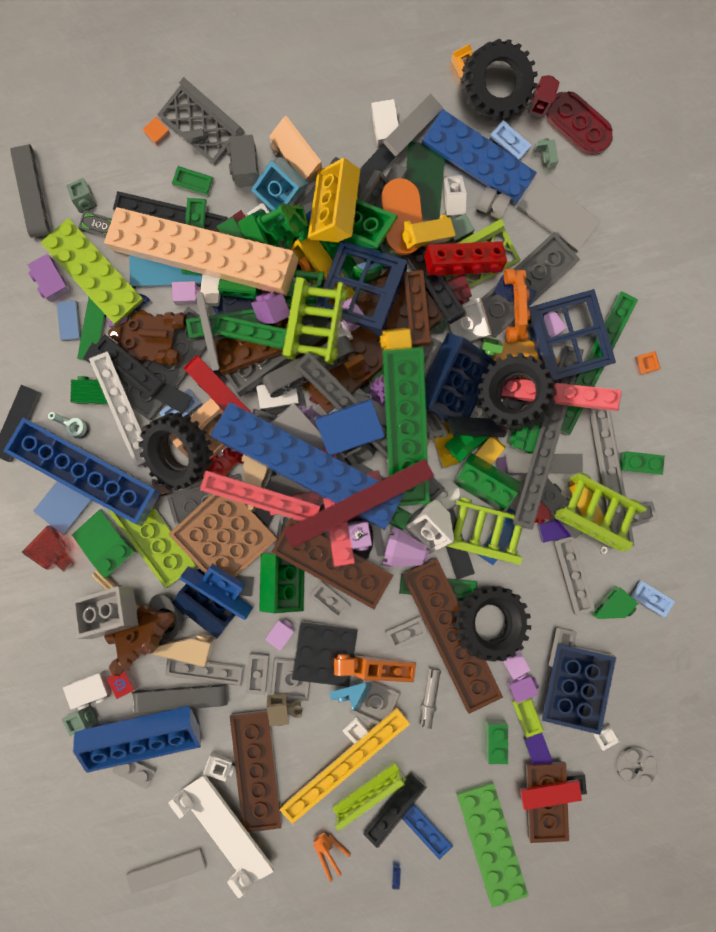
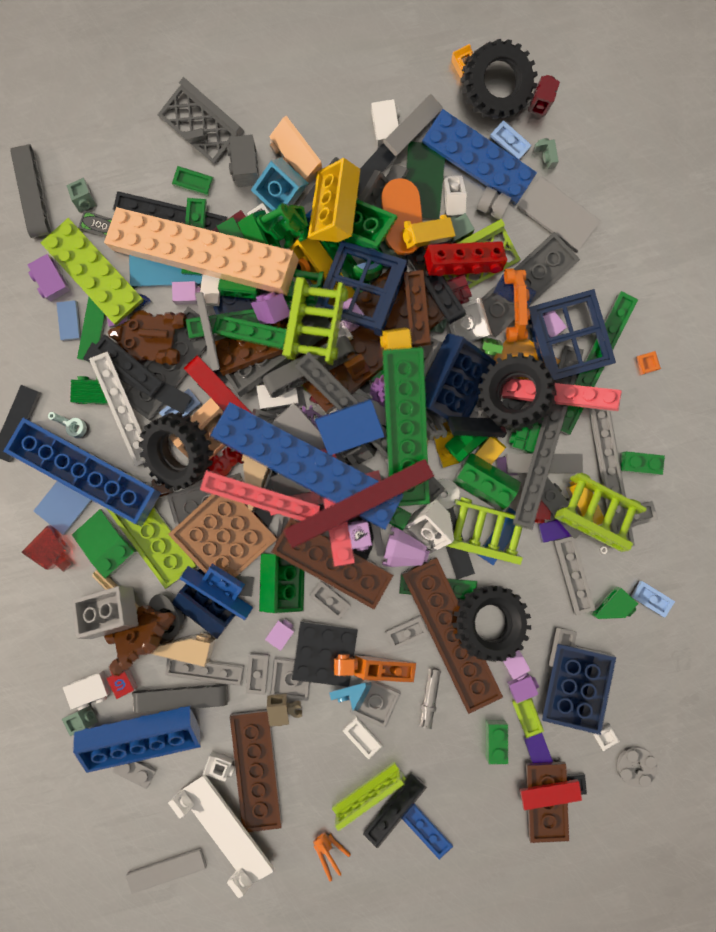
(156, 130): orange tile -> none
(344, 765): yellow plate -> none
(396, 876): clear blue tile -> none
(492, 844): bright green plate -> none
(580, 123): dark red tile -> none

